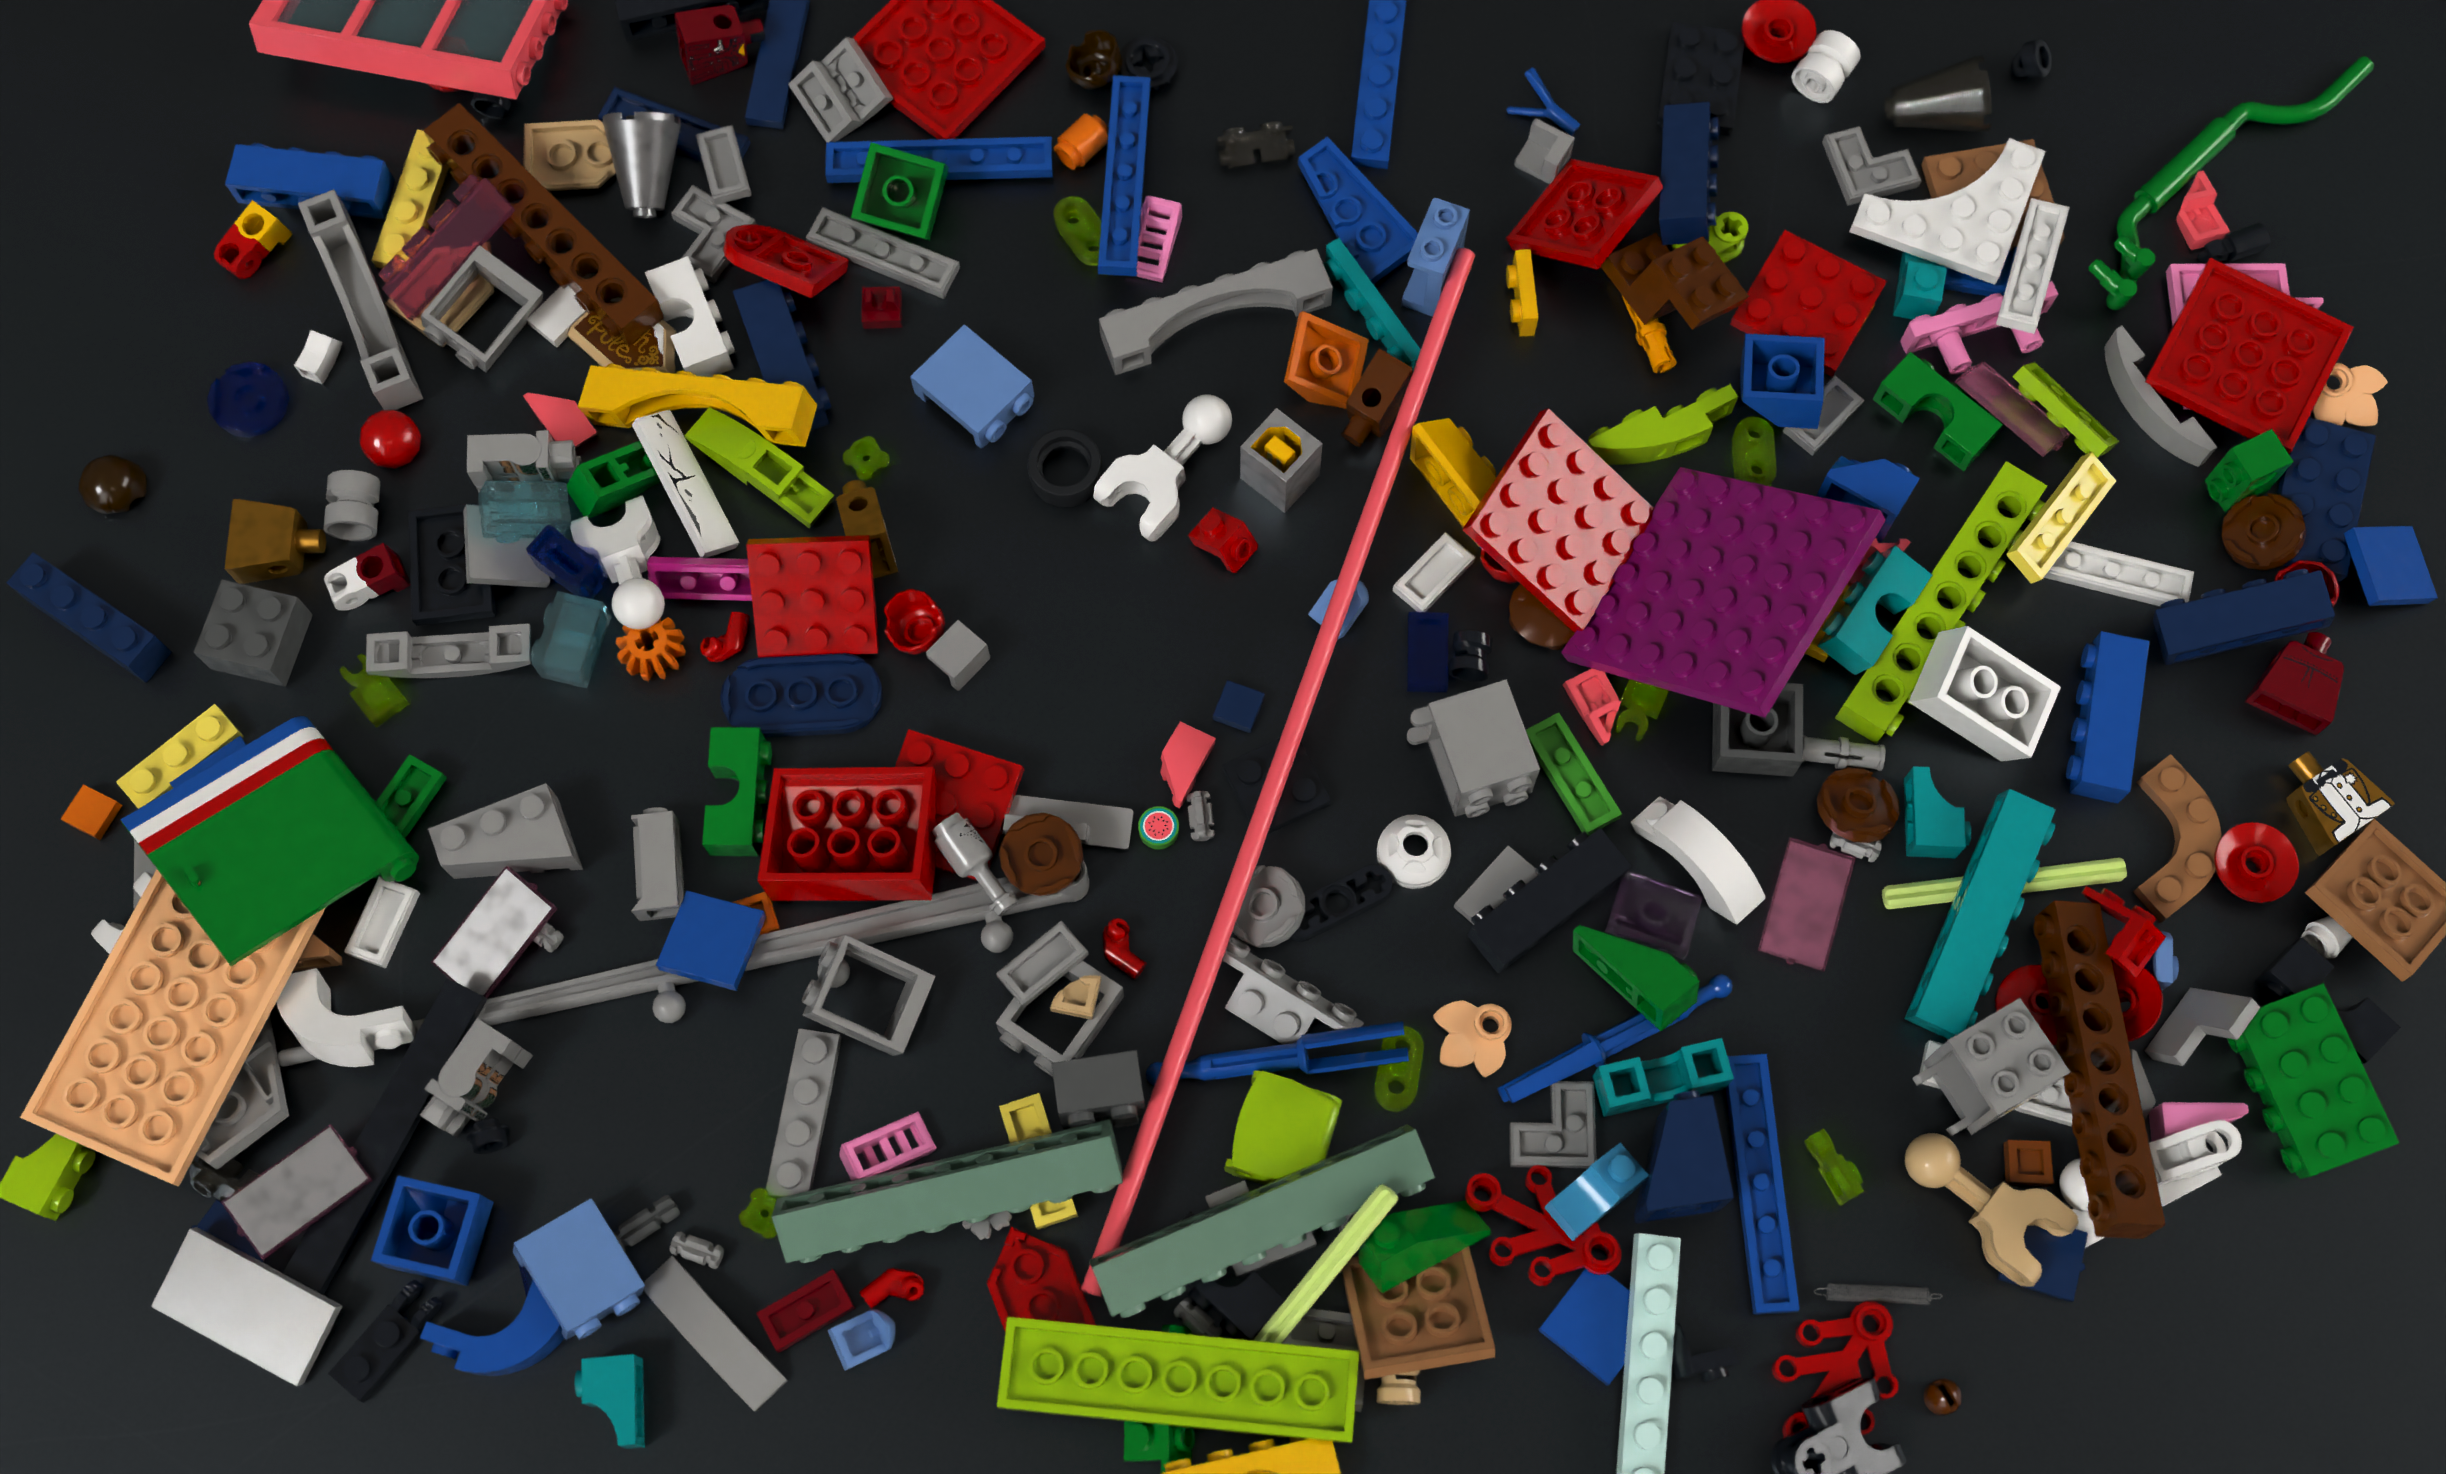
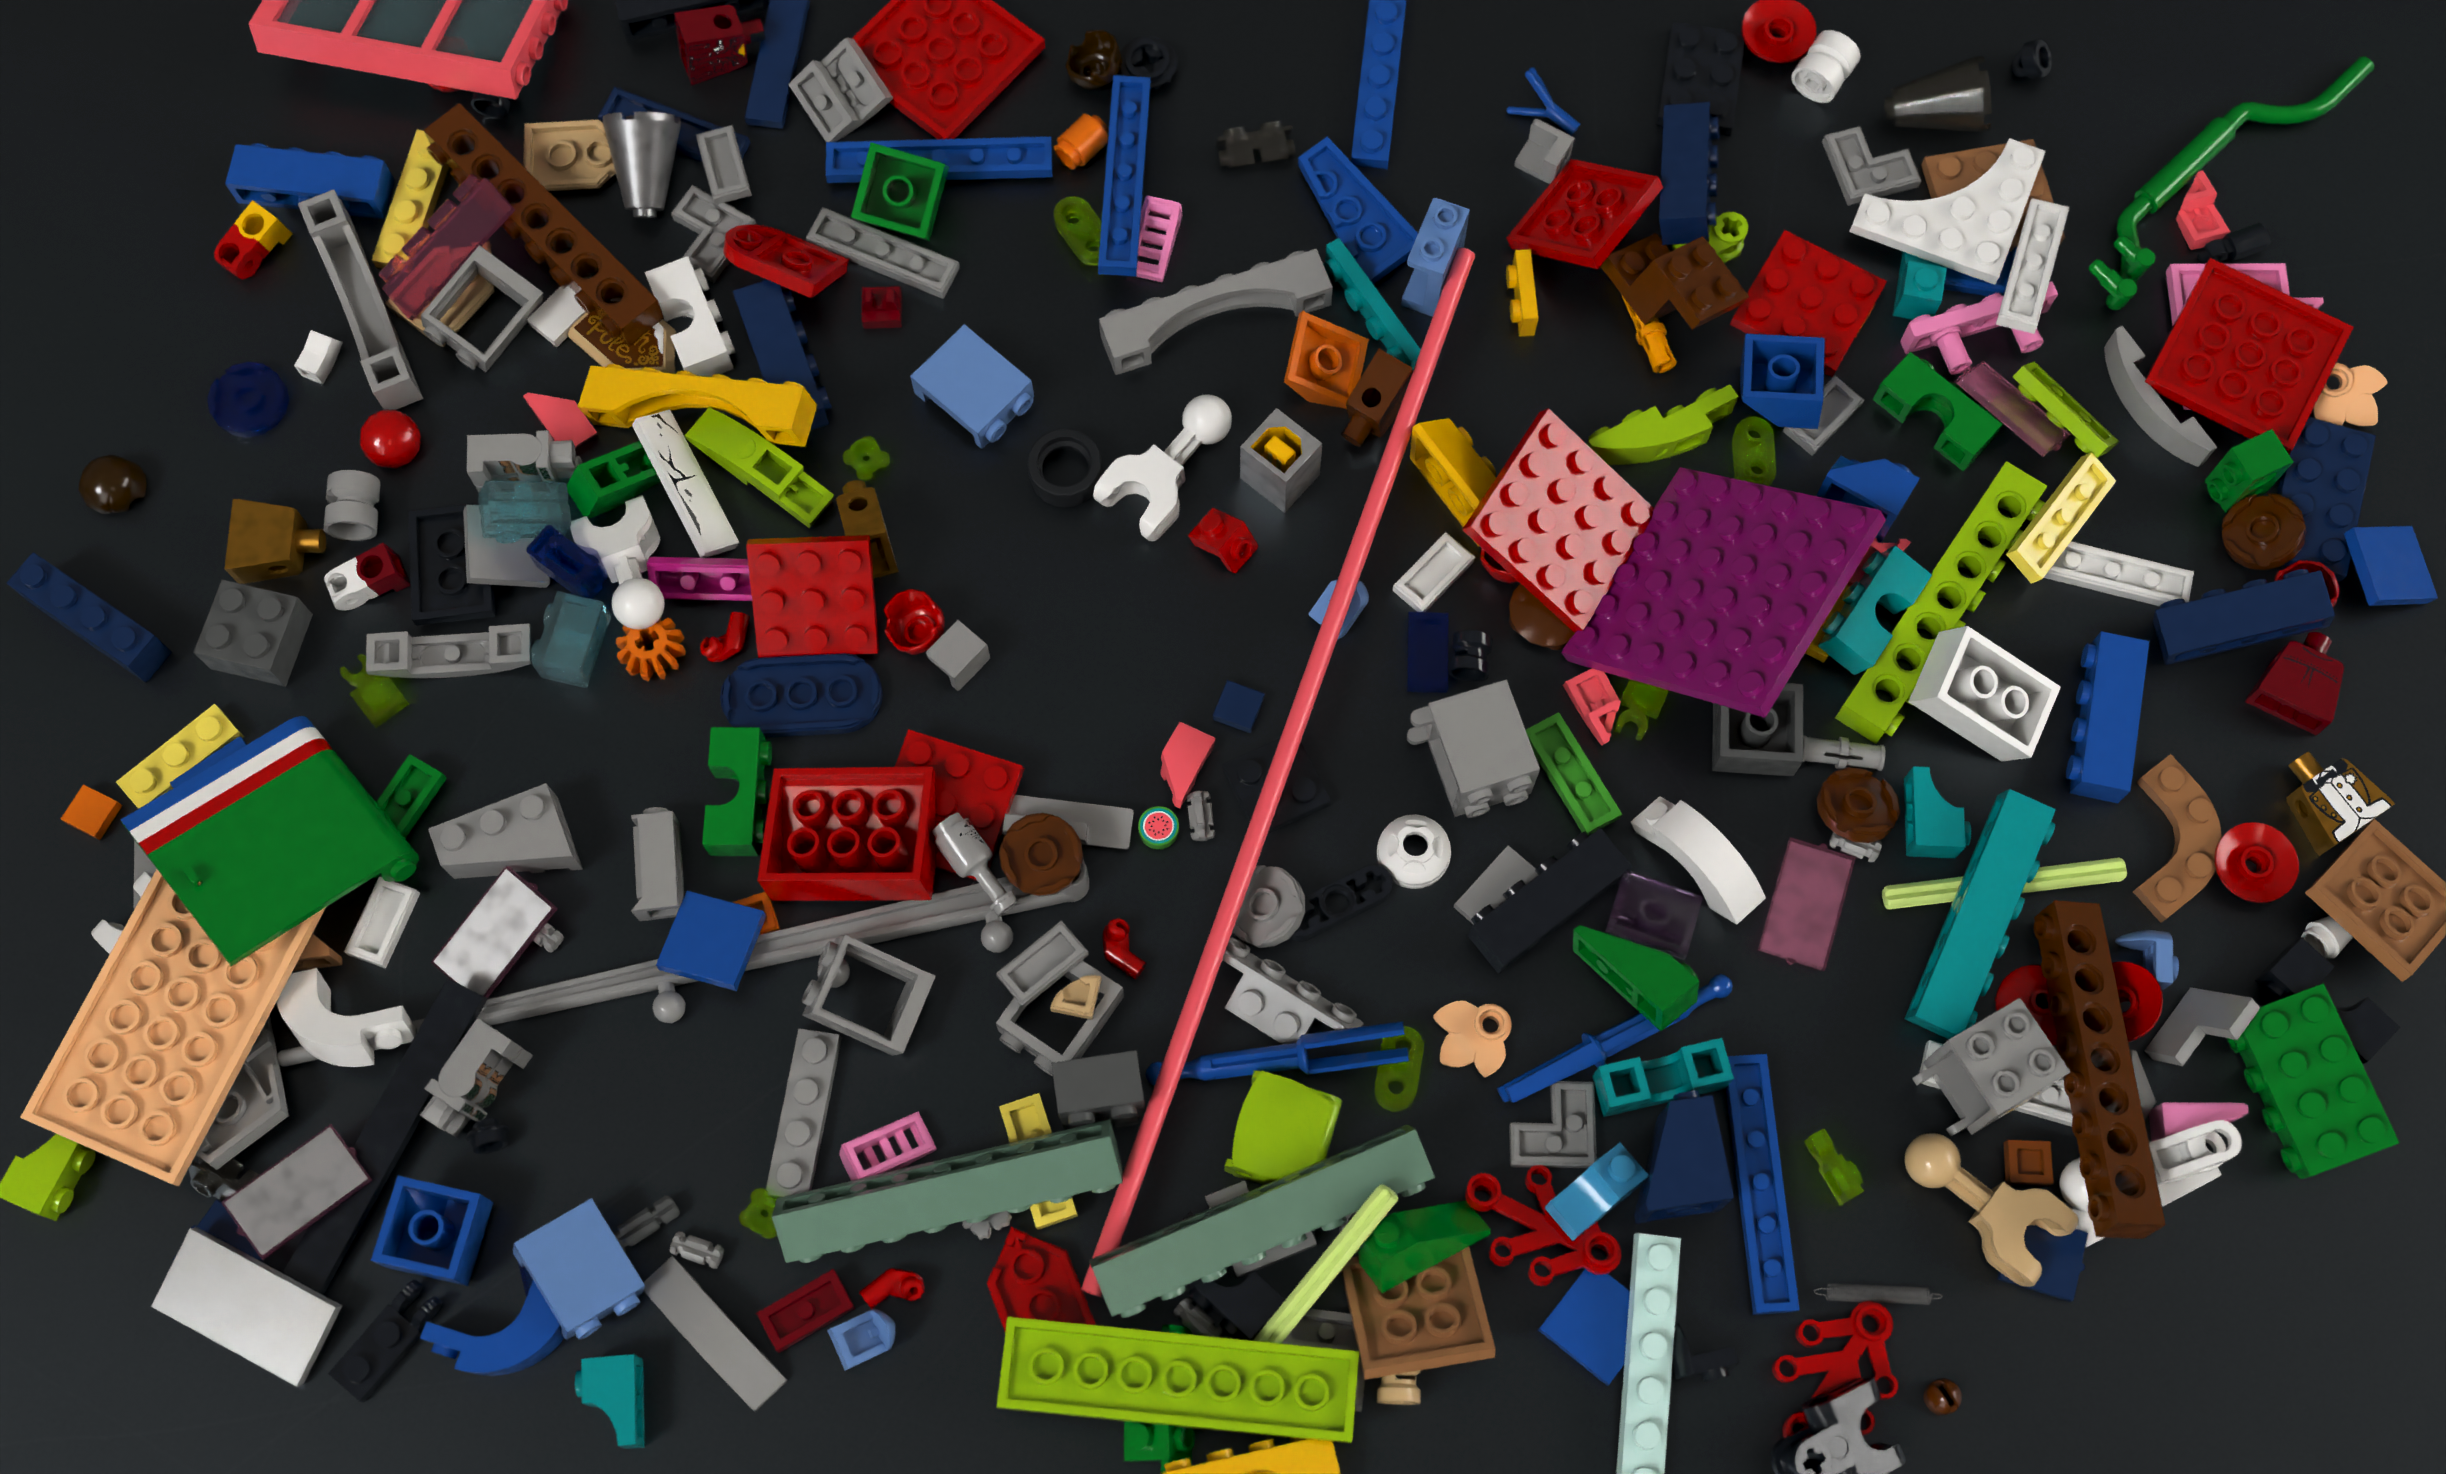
(2139, 937): red bracket -> none

